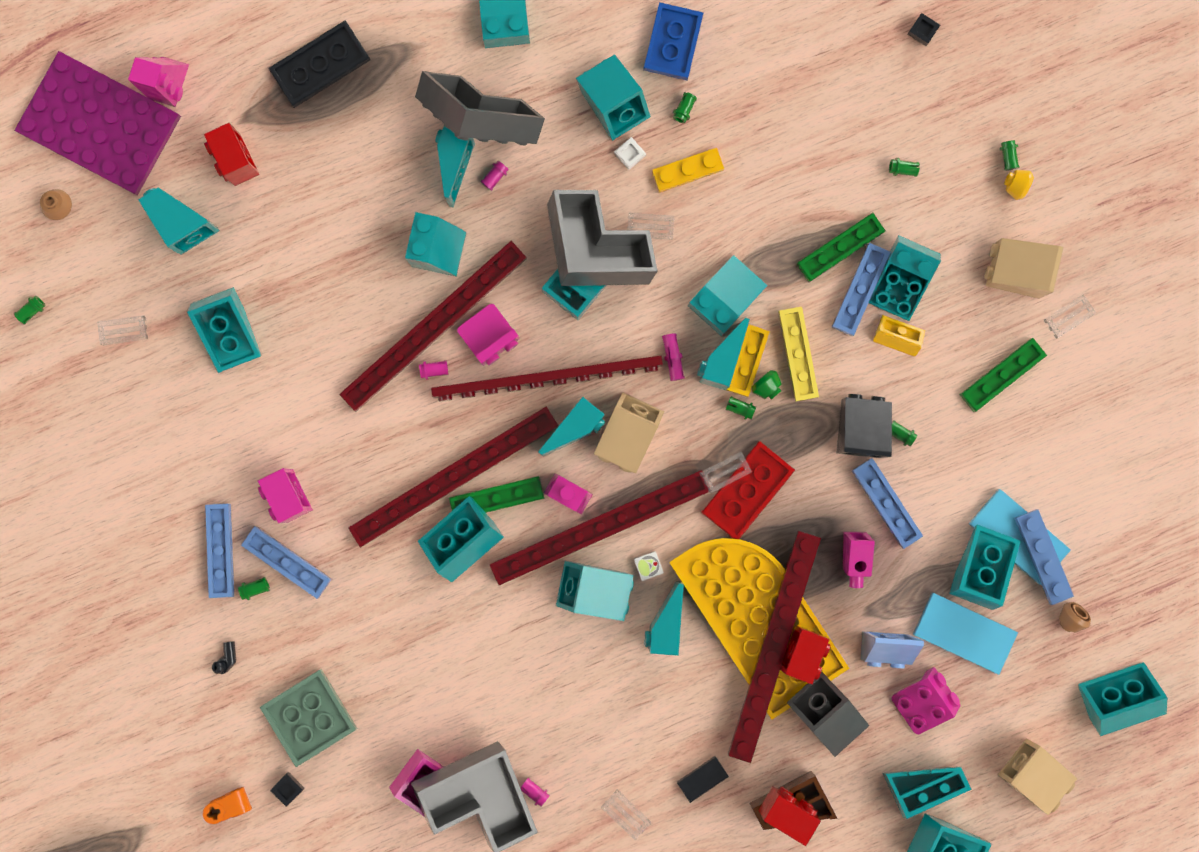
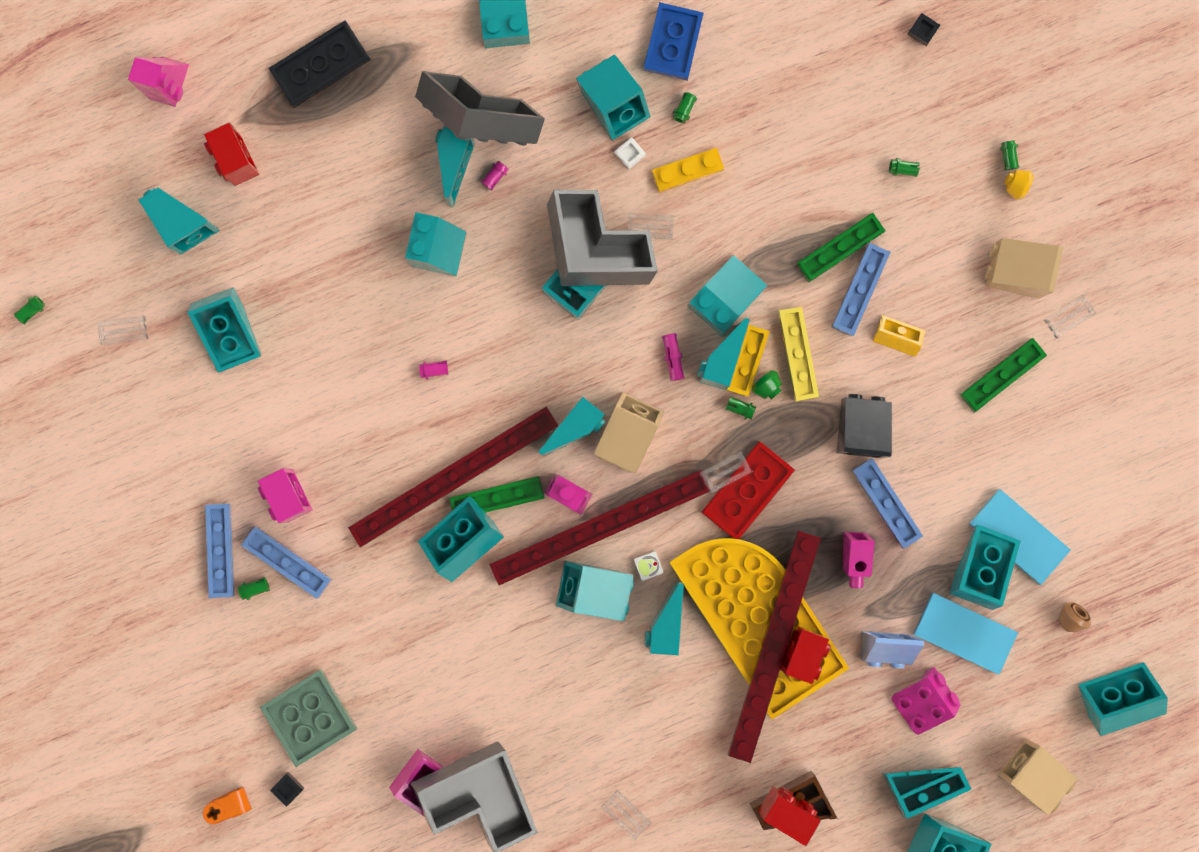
(55, 204): medium nougat cone -> none
(97, 123): magenta plate -> none
(227, 661): black arm -> none
(433, 326): dark red plate -> none
(488, 335): dark pink bracket -> none
(534, 792): dark pink pin -> none
(537, 380): dark red plate -> none
(702, 779): black tile -> none
(828, 714): dark grey slope -> none
(903, 434): green pin -> none
(905, 277): teal slope -> none
(1044, 557): medium blue plate -> none

